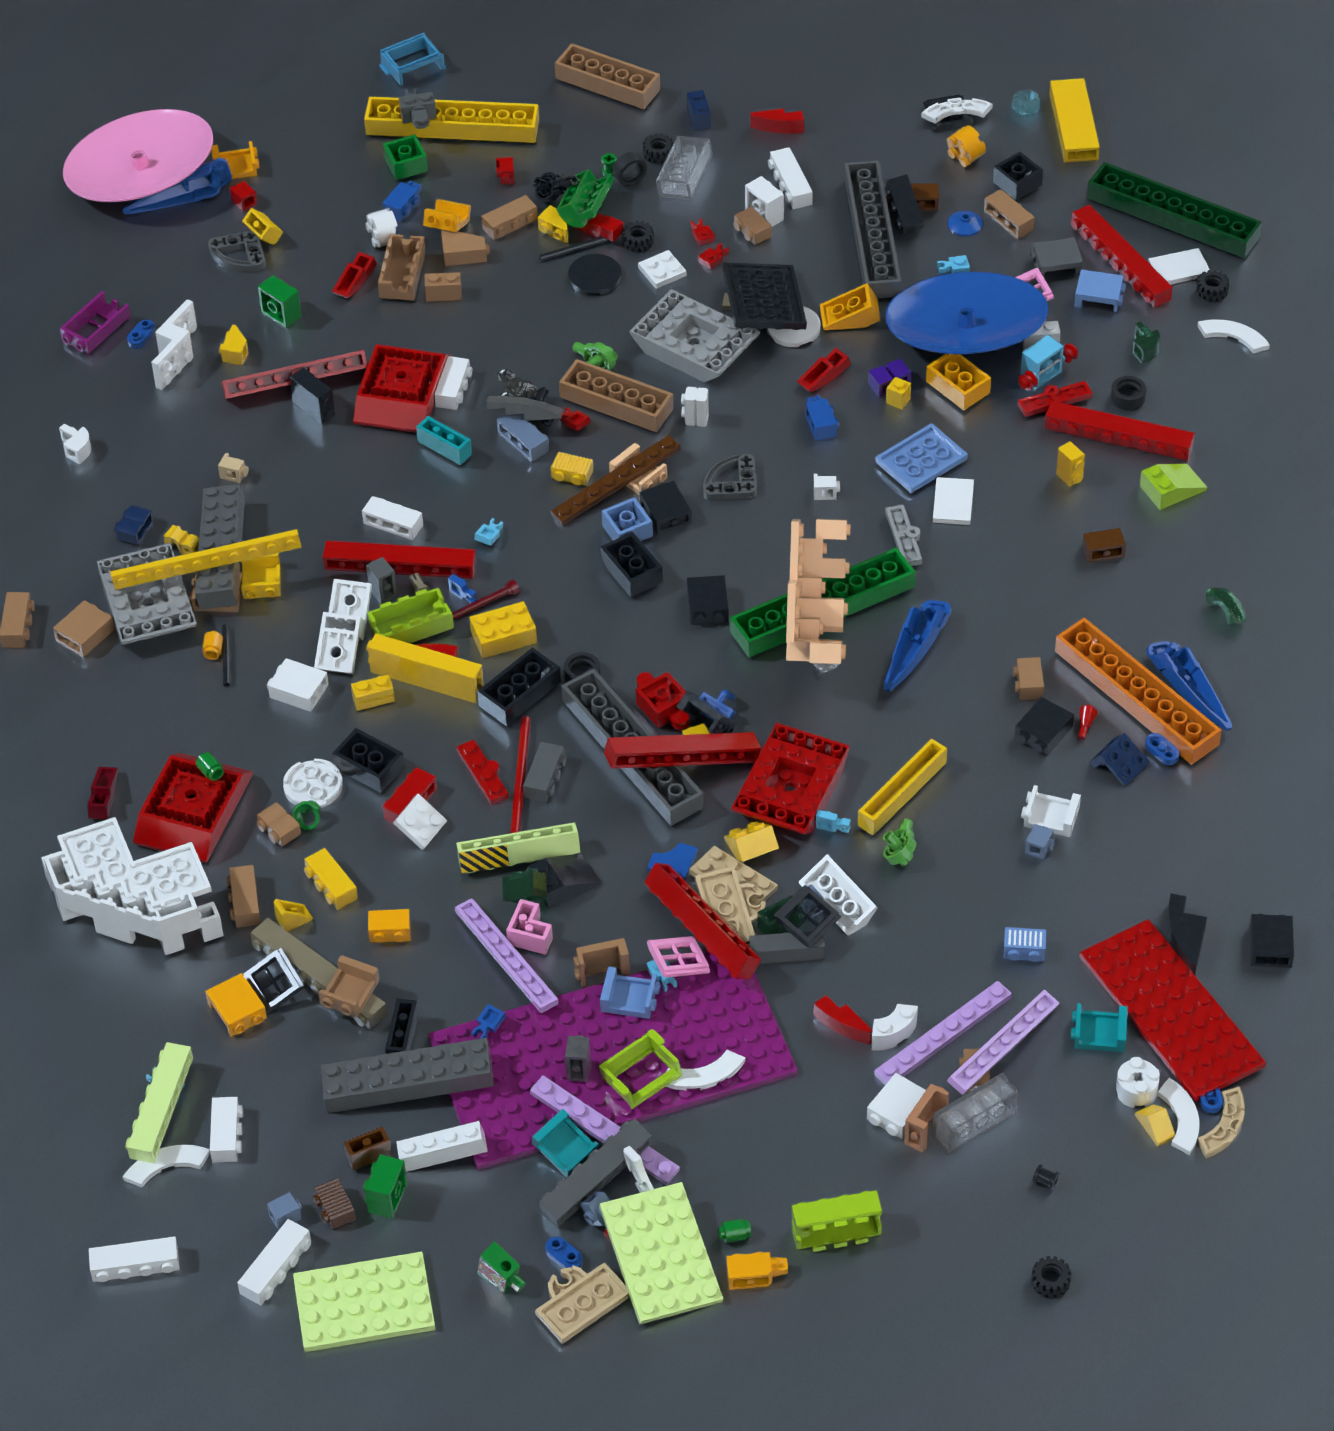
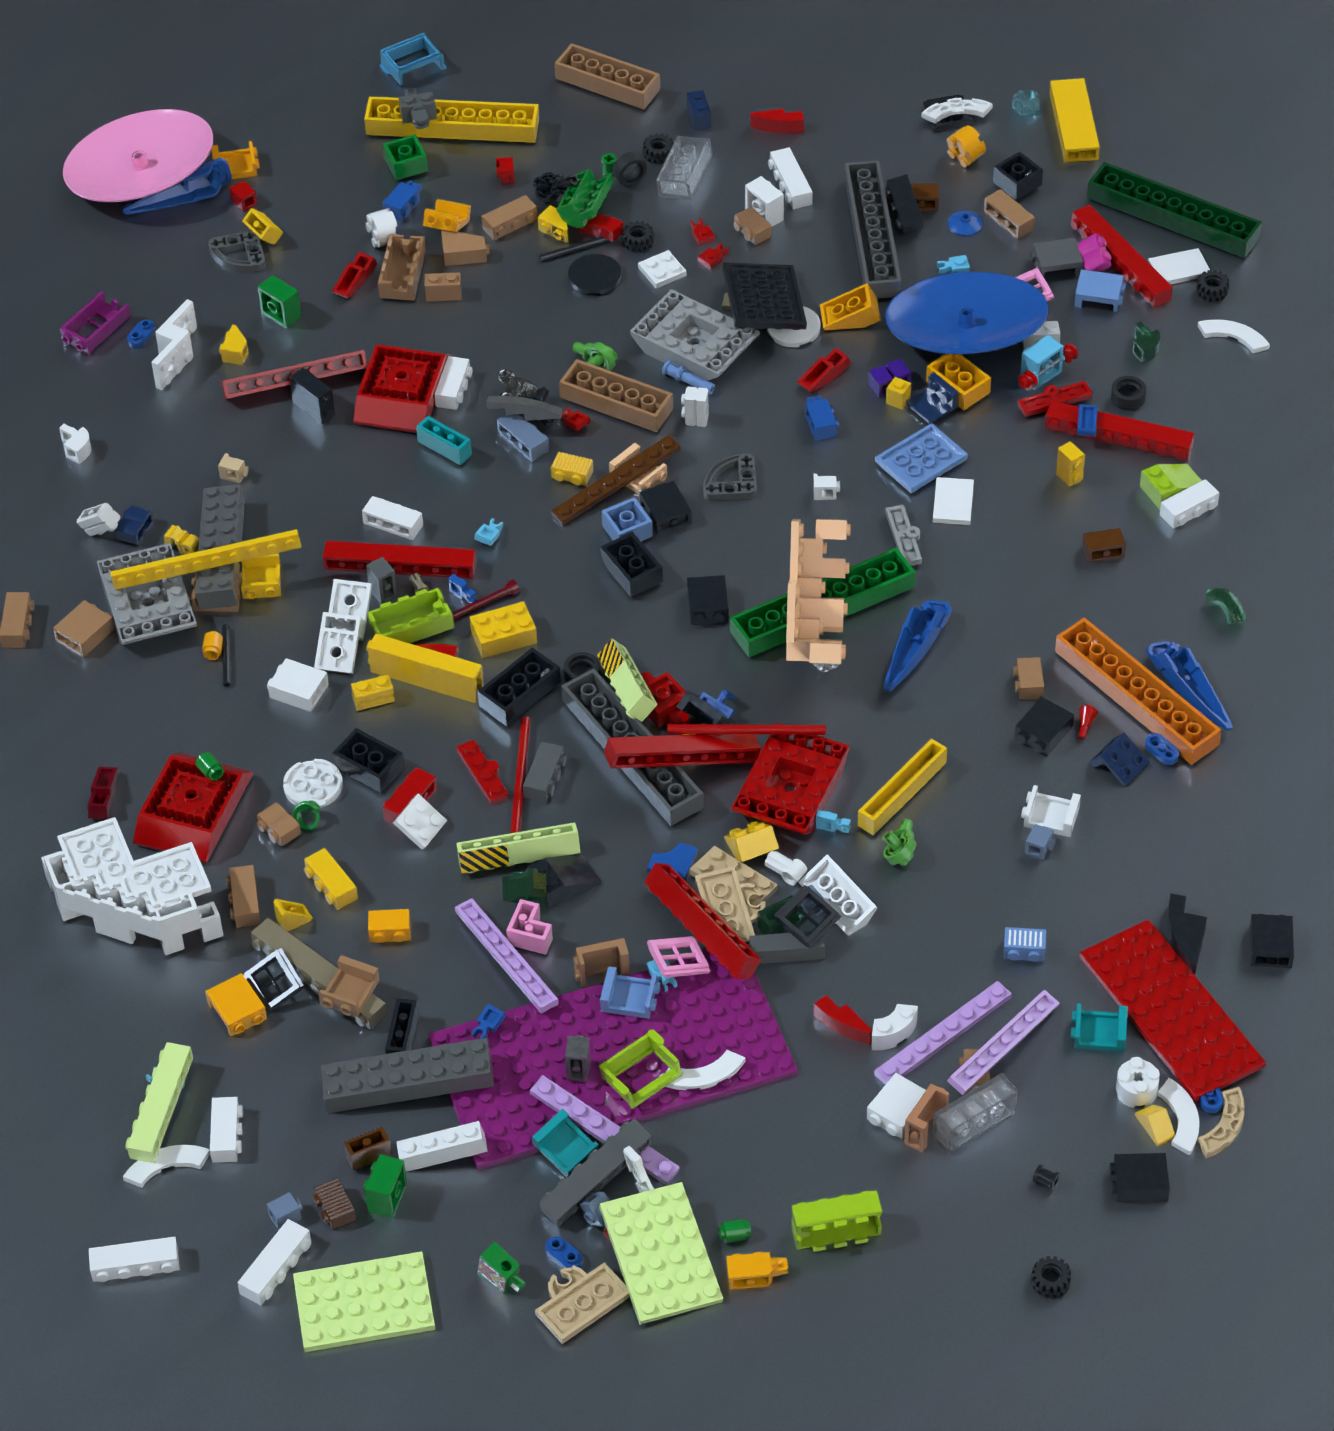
(98, 519): none -> white brick
(626, 680): none -> yellowish green brick
(681, 374): none -> medium blue pin
(746, 729): none -> red piece
(789, 870): none -> white piece
(935, 401): none -> dark blue bracket
(1087, 420): none -> blue tile
(1094, 253): none -> dark pink brick
(1140, 1177): none -> black brick
(1189, 504): none -> white brick

